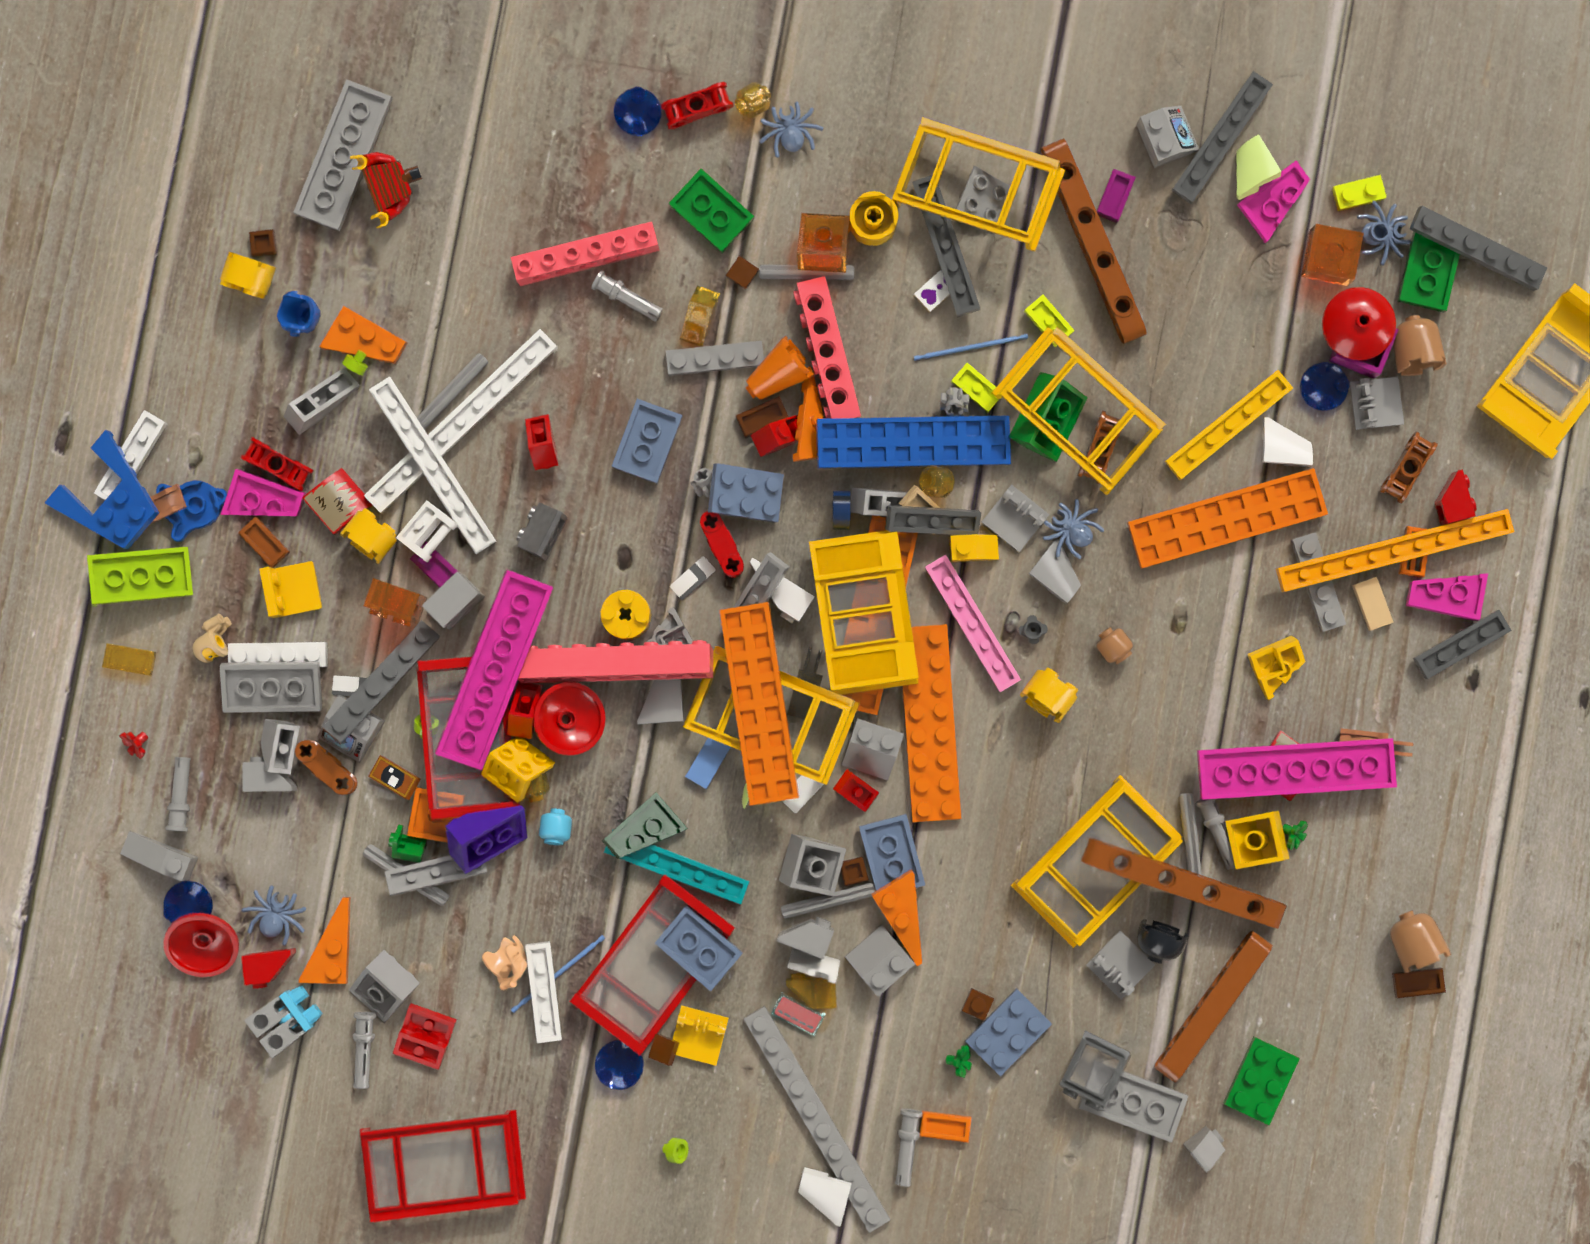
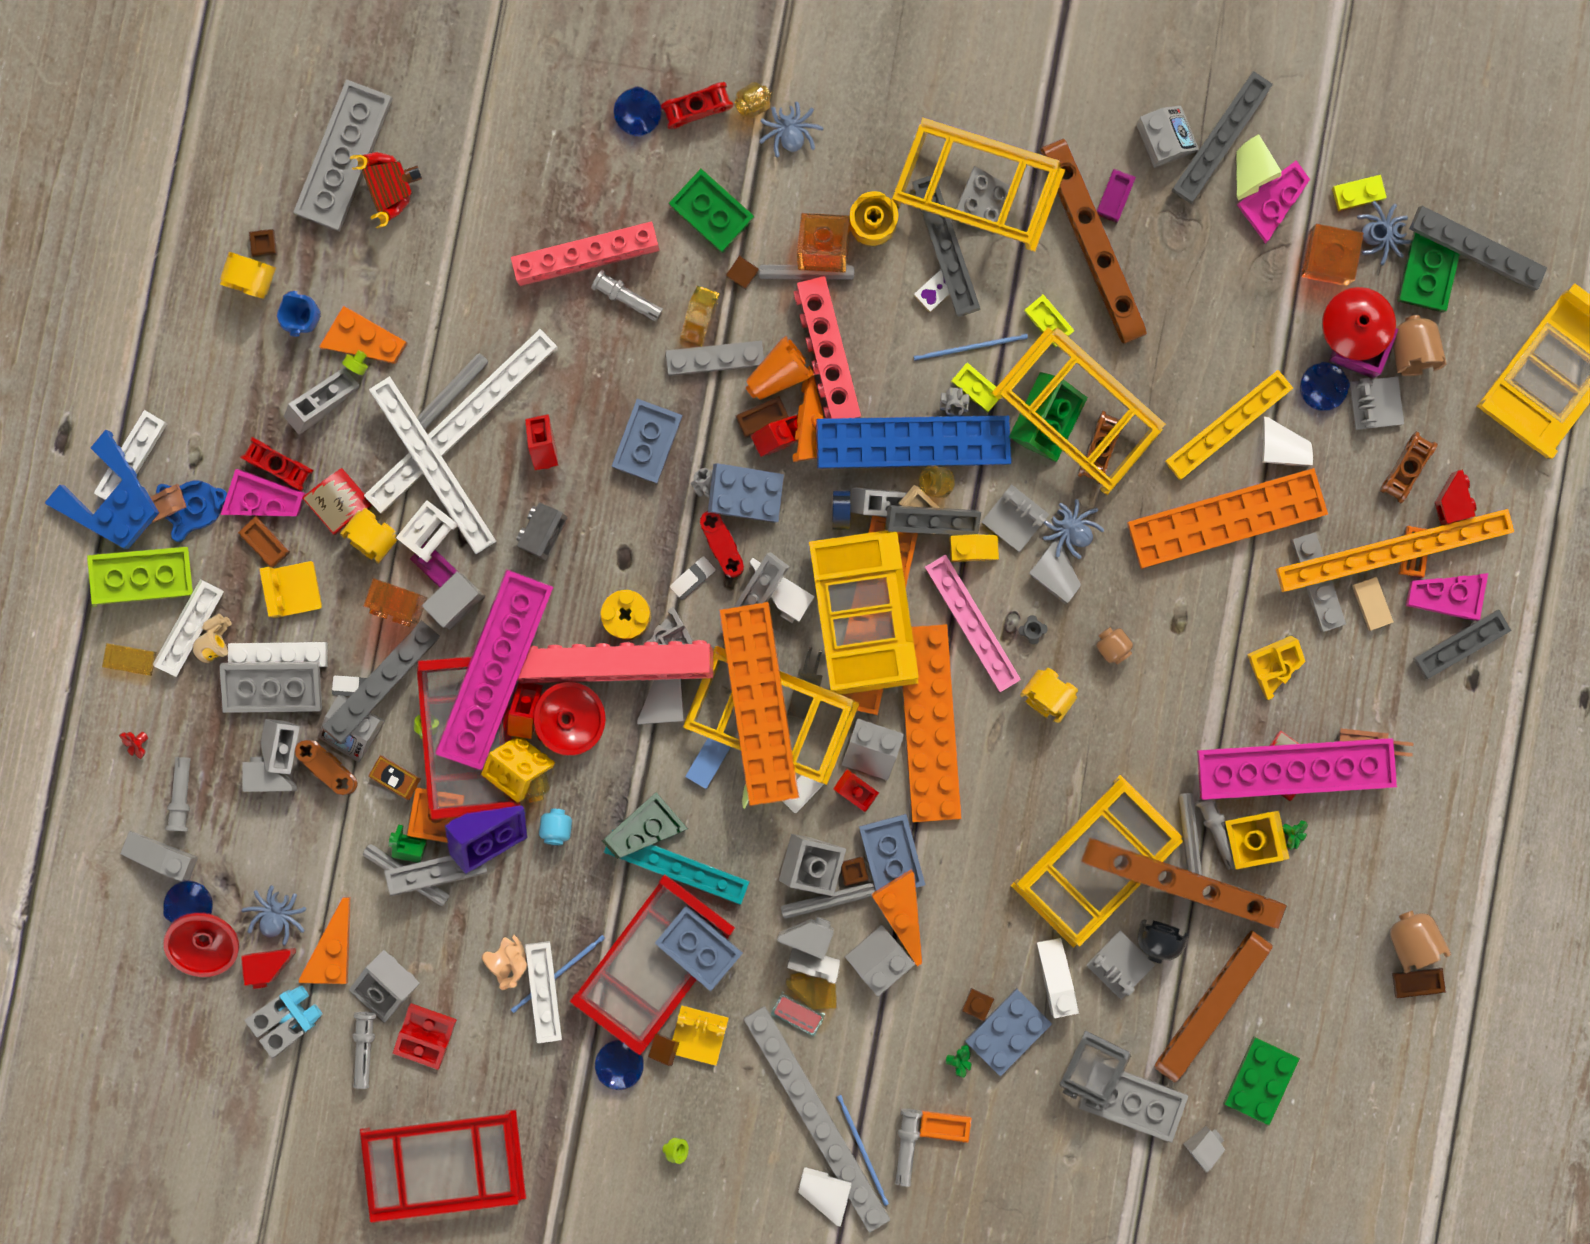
(188, 628): none -> white plate
(862, 1149): none -> medium blue piece
(1057, 978): none -> white slope

